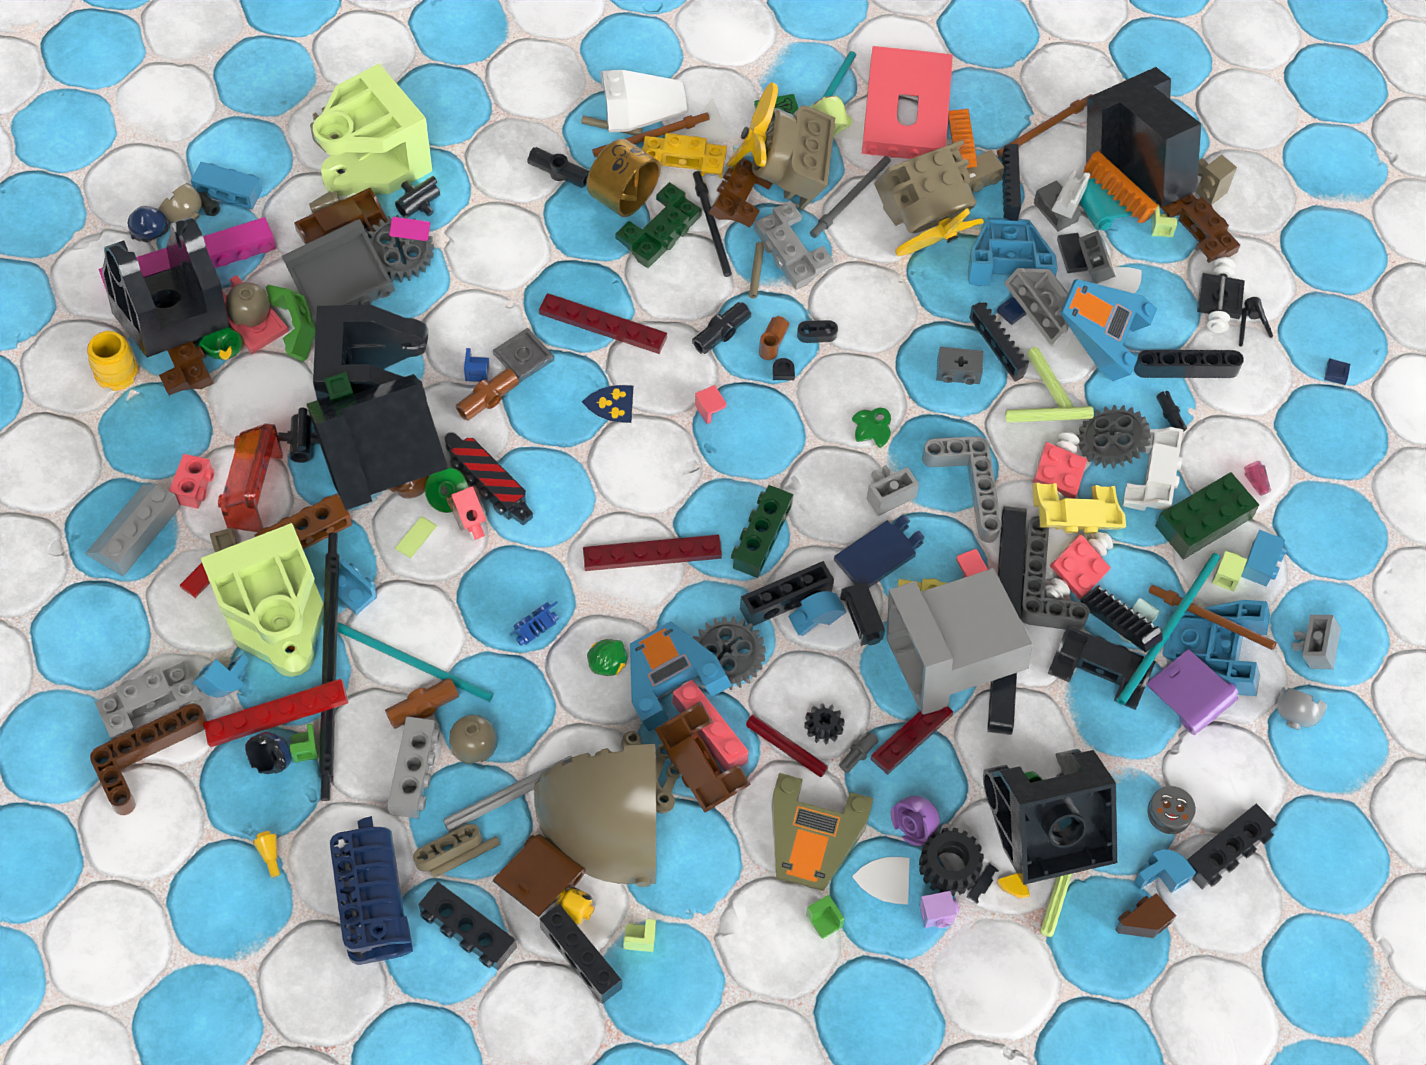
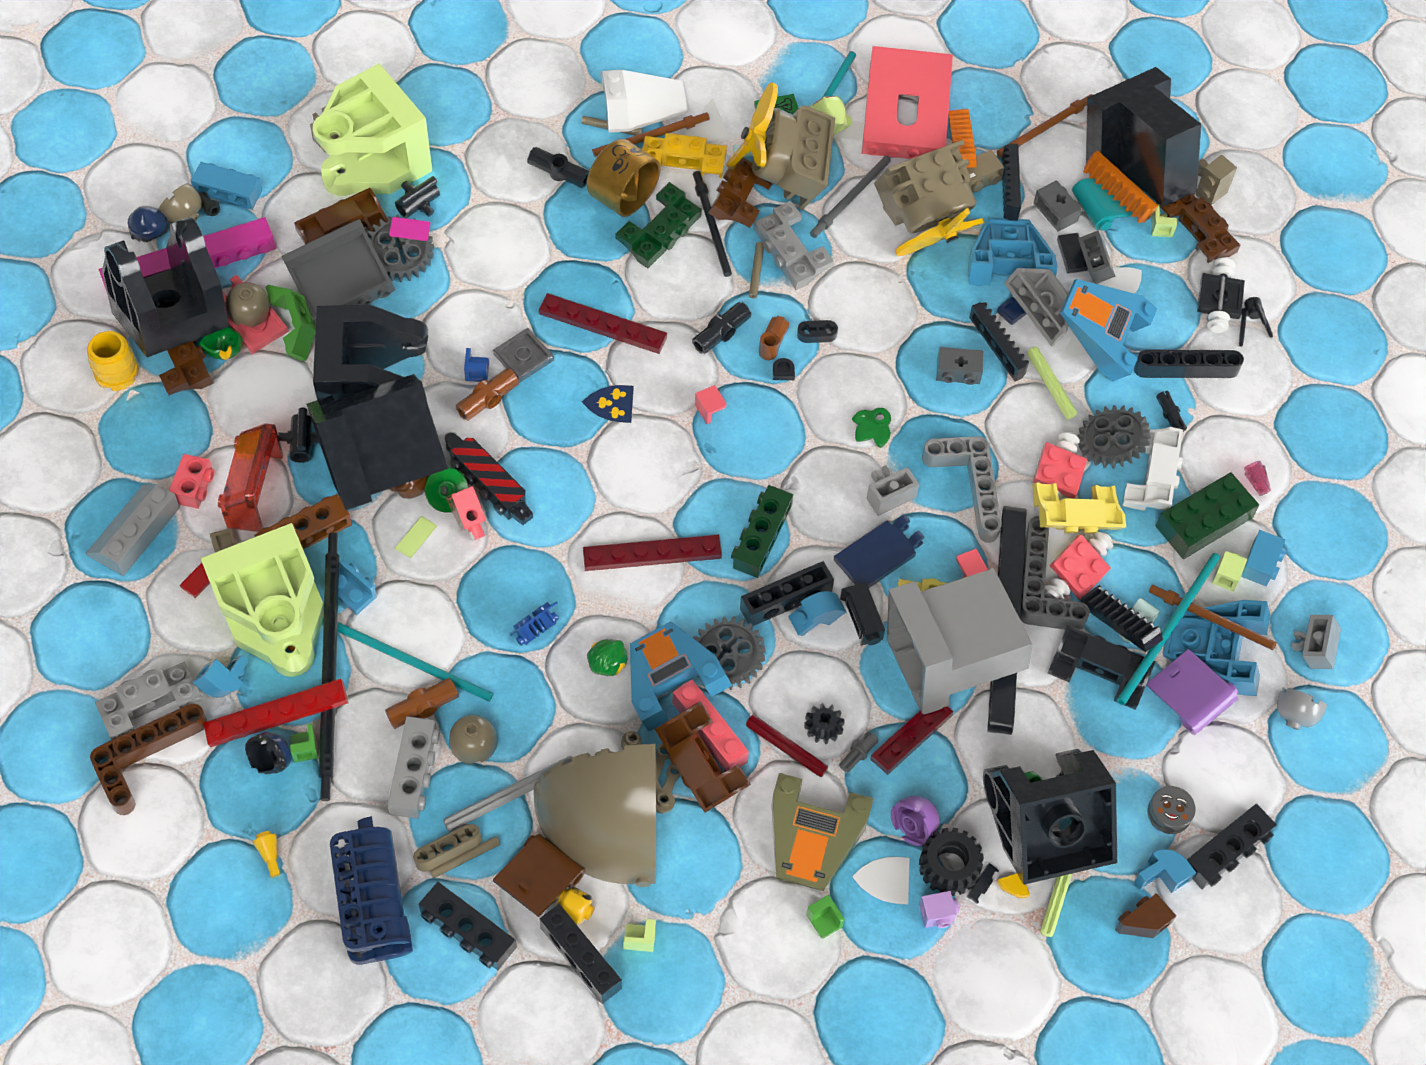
(324, 201): dark tan cone -> none
(338, 386): dark green tile -> none
(1049, 414): yellowish green axle -> none
(1071, 194): white hinge -> none
(1337, 371): dark blue tile -> none

